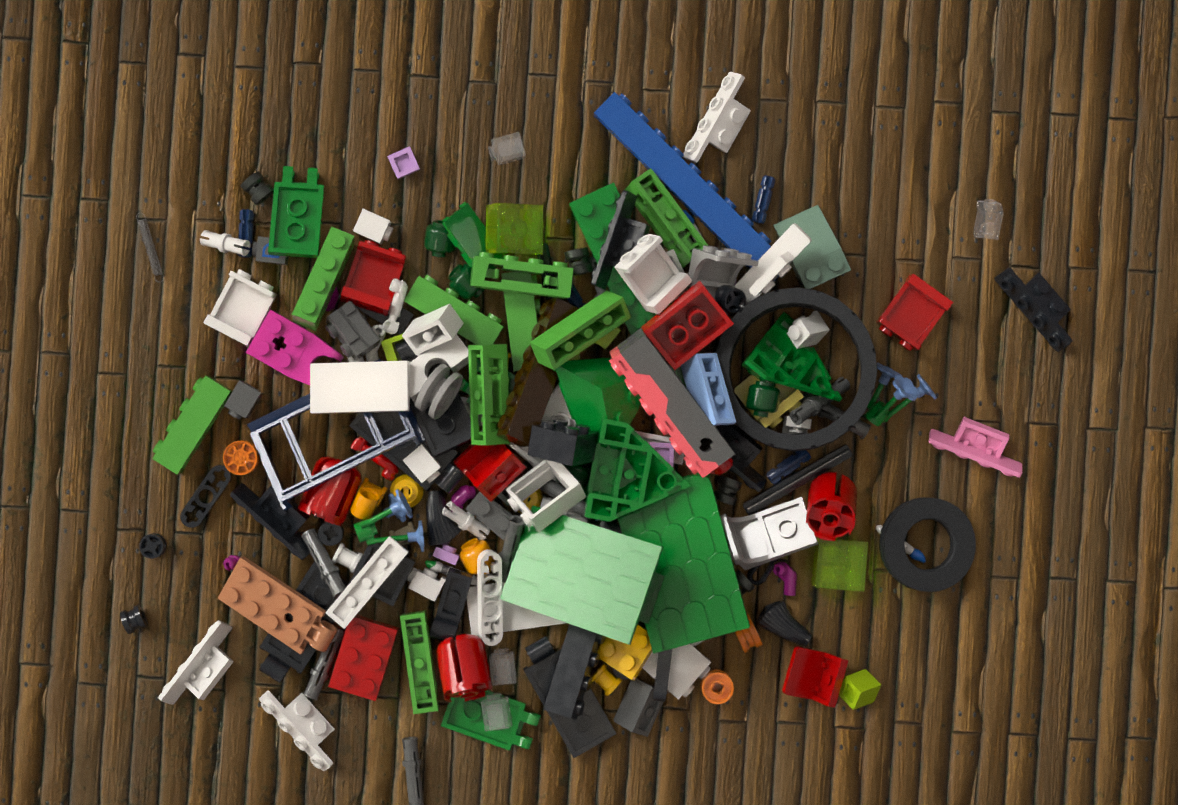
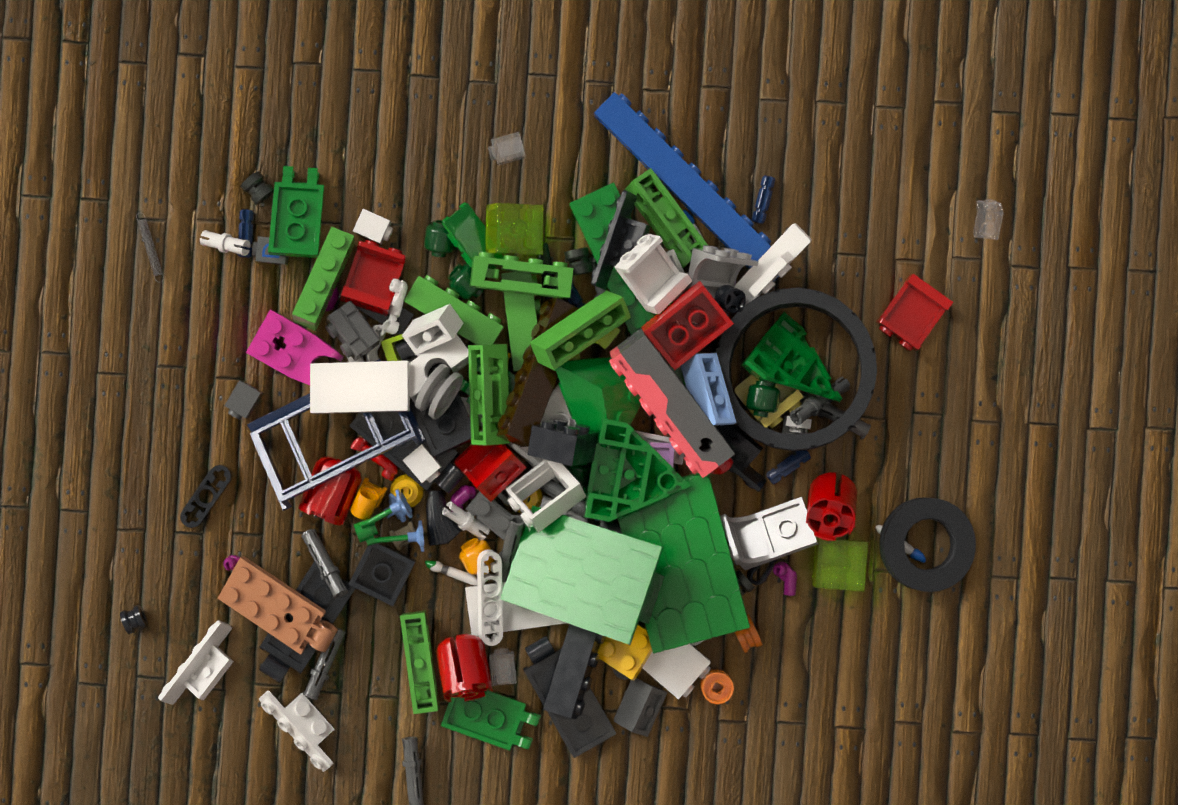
(148, 547): black wheel -> none
(192, 424): bright green brick -> none
(241, 307): white panel -> none
(241, 457): orange wheel -> none
(271, 515): black bracket -> none
(335, 534): black wheel -> none
(347, 558): white bush -> none
(364, 657): red brick -> none
(367, 582): white plate -> none
(403, 162): lavender plate -> none
(426, 583): white brick -> none
(446, 553): lavender plate -> none
(451, 605): black plate -> none
(496, 712): clear brick -> none
(605, 679): yellow bush -> none
(662, 675): black beam -> none
(721, 121): white bracket -> none
(727, 490): pearl dark grey wheel -> none
(781, 623): black piece -> none
(797, 479): black axle -> none
(807, 330): white brick -> none
(815, 676): red bracket -> none
(822, 256): sand green slope -> none
(859, 689): lime panel -> none
(880, 412): plant -> none
(978, 443): bright pink bracket -> none
(1039, 304): black bracket -> none

